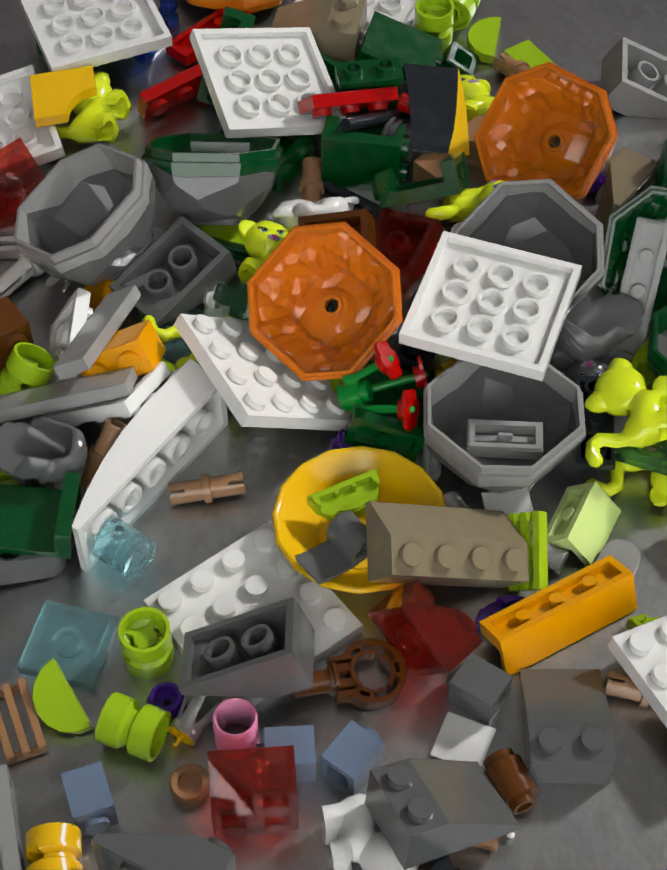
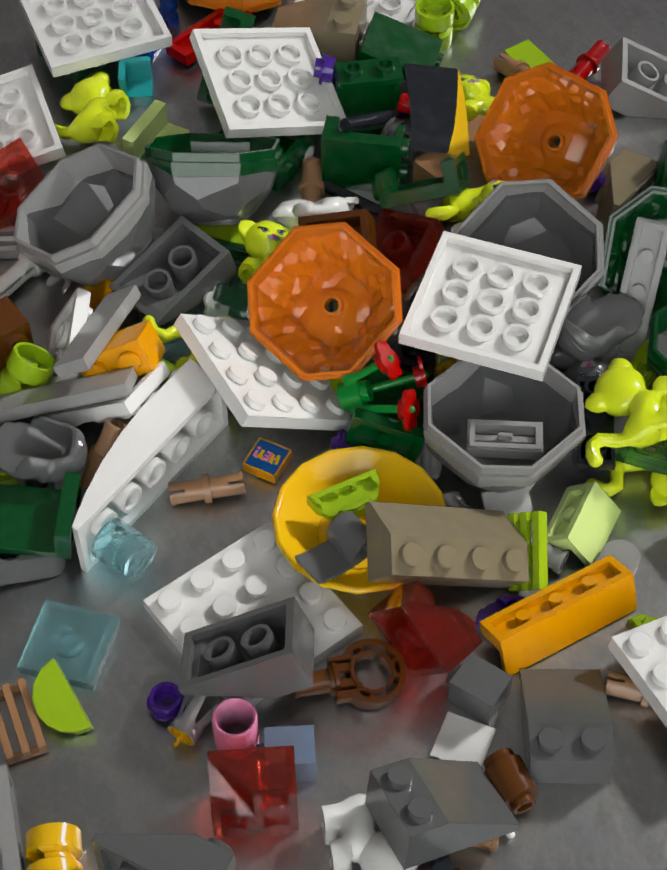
(59, 92): yellow tile -> none
(89, 798): sand blue brick -> none
(128, 725): lime wheel -> none
(136, 80): none -> teal panel
(146, 643): lime wheel -> none
(150, 125): none -> yellowish green panel
(170, 92): red plate -> none
(189, 786): medium nougat tile -> none
(267, 460): none -> tile
(324, 68): none -> dark purple plate
(348, 102): red plate -> none
(352, 757): sand blue brick -> none
(460, 58): dark green slope -> none
(483, 38): lime tile -> none
(588, 63): none -> red axle

